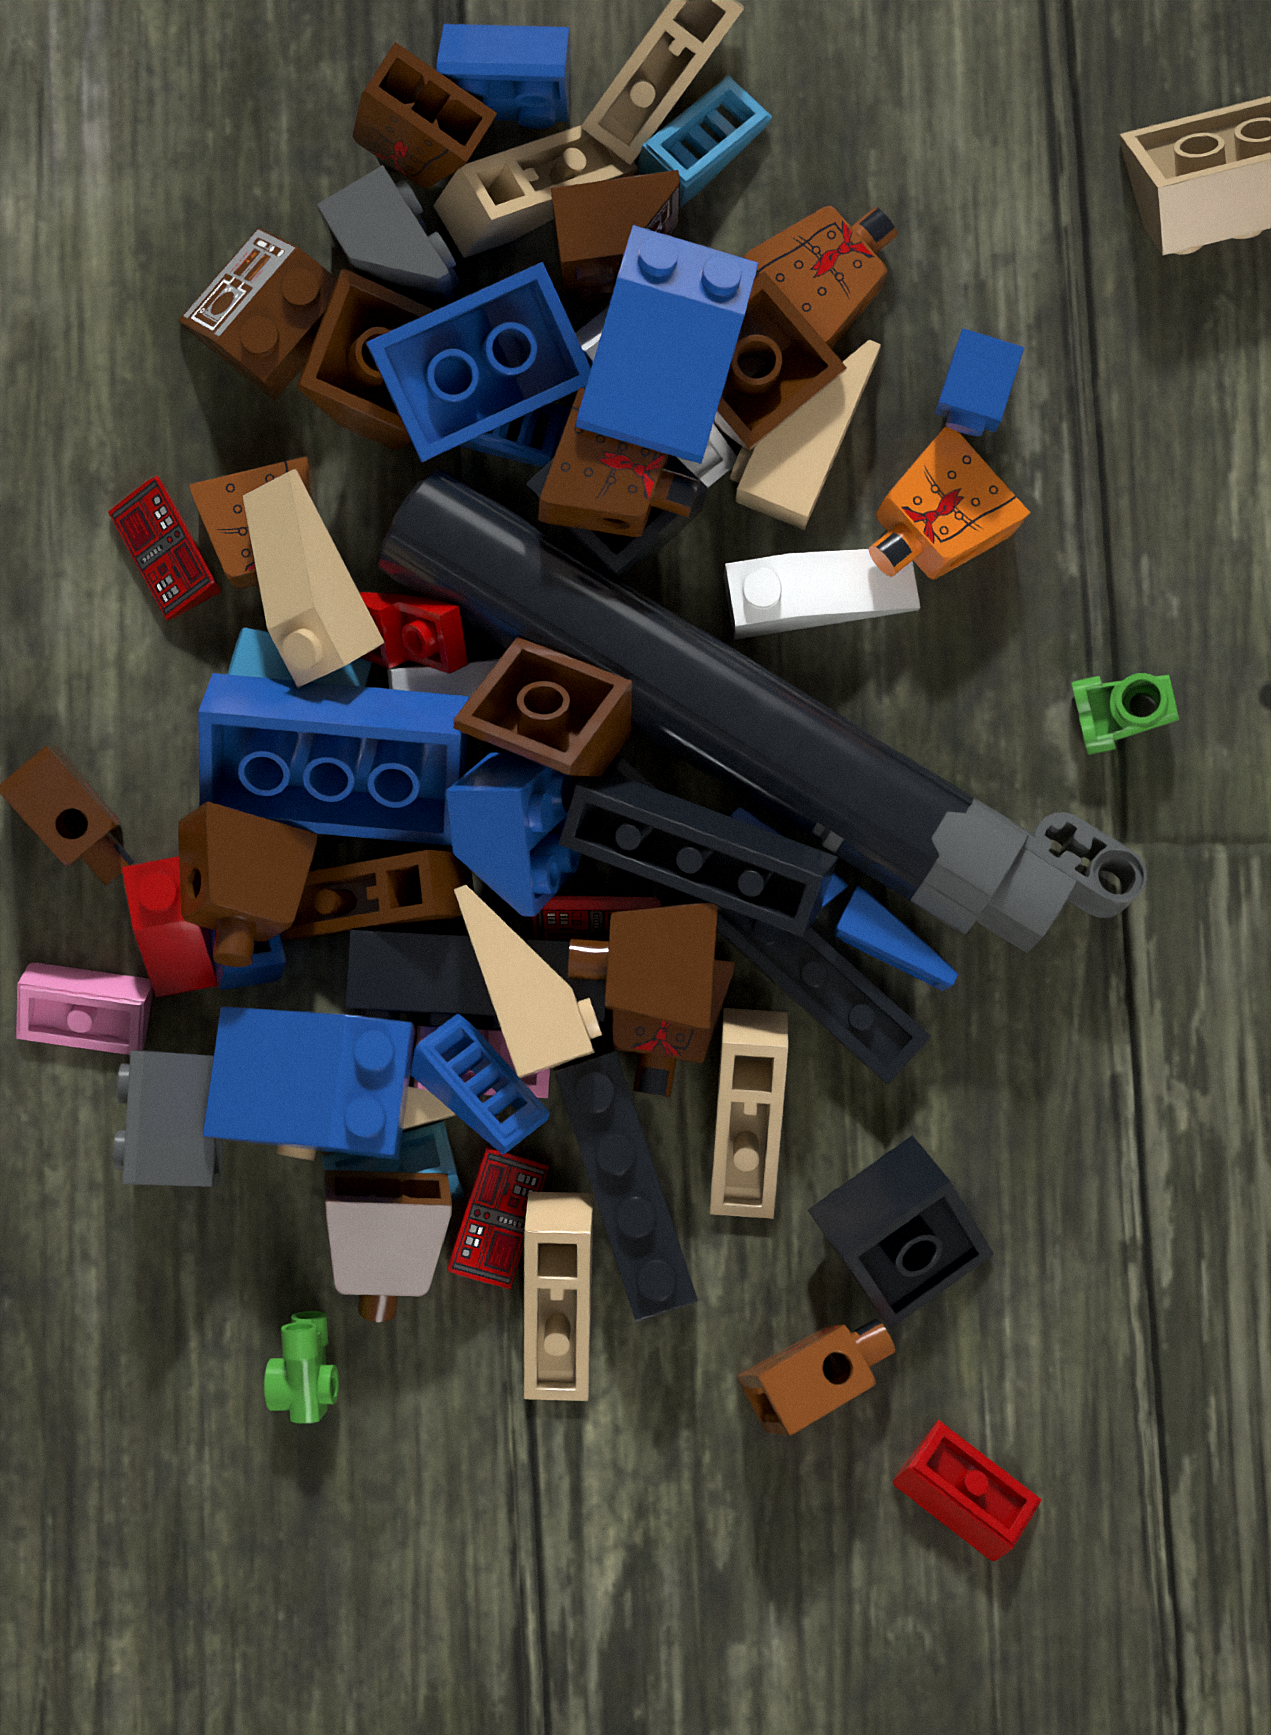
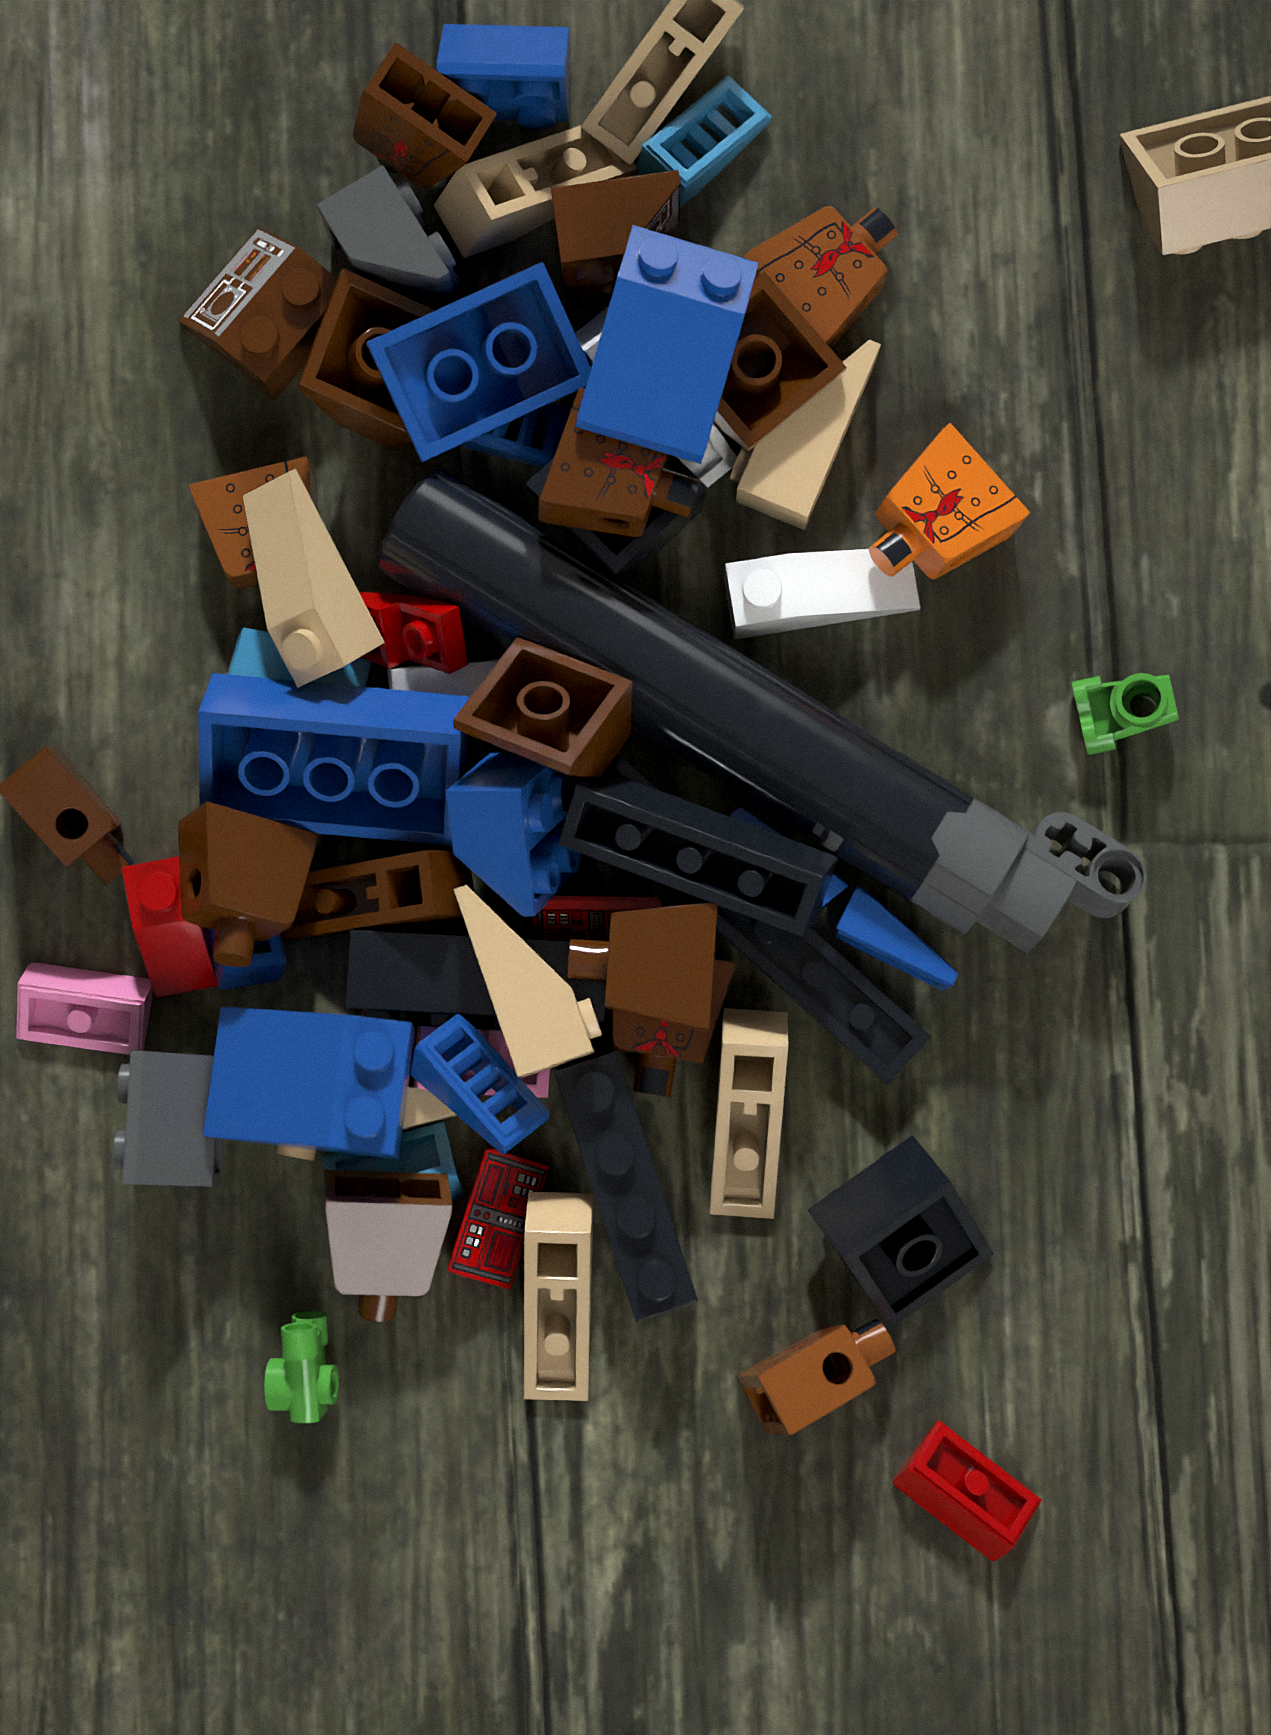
(164, 549): slope -> none
(978, 383): blue slope -> none

